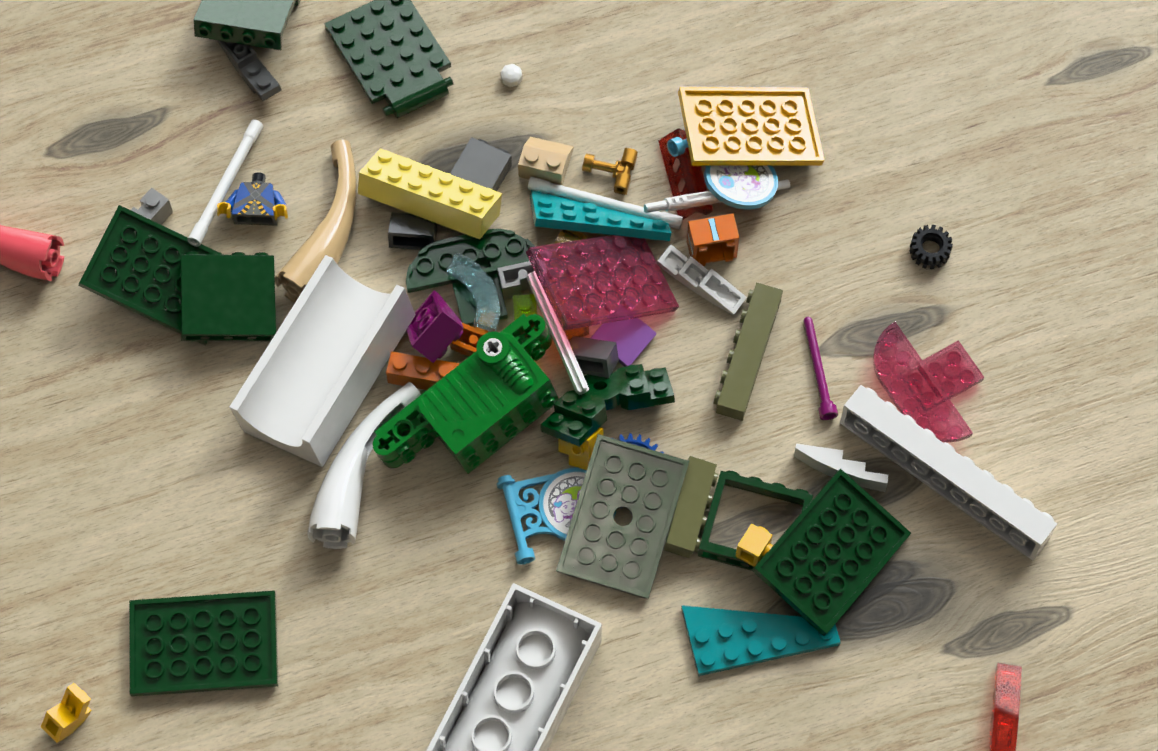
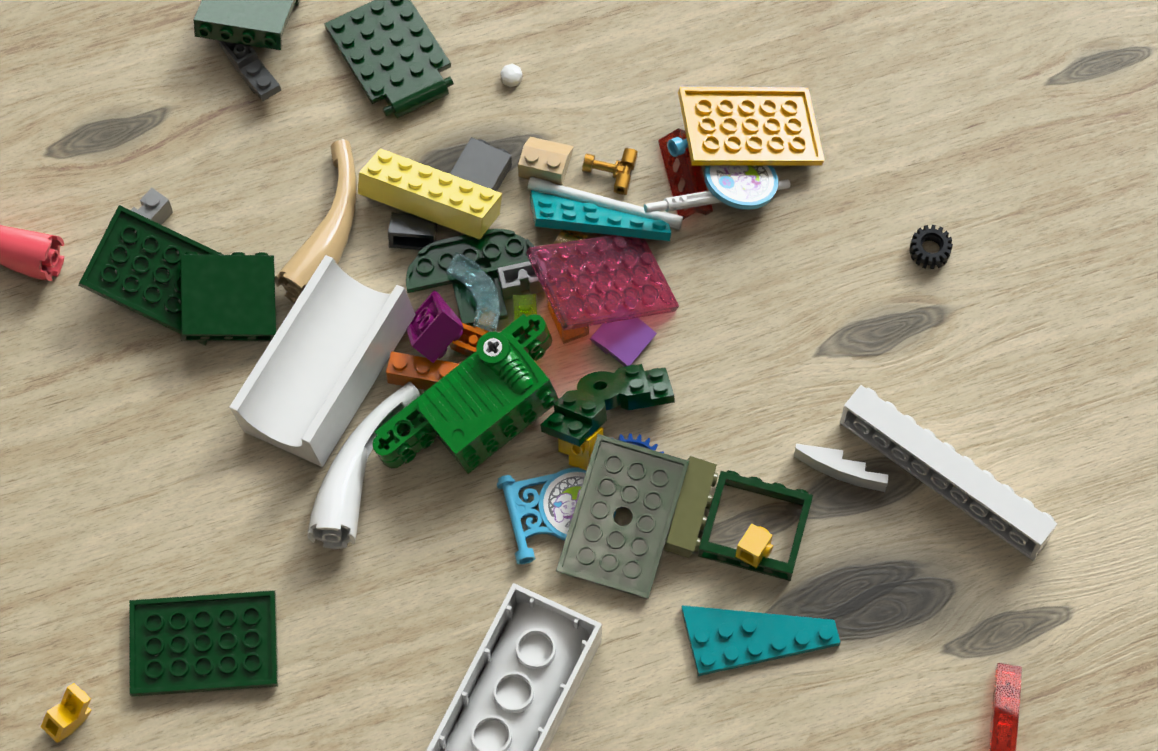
(201, 227): white piece -> none
(254, 203): torso -> none
(558, 335): axle -> none
(595, 355): dark grey brick -> none
(700, 280): white slope -> none
(713, 239): orange container -> none
(749, 351): olive brick -> none
(827, 408): magenta piece -> none
(831, 552): dark green plate -> none
(926, 385): clear pink plate -> none

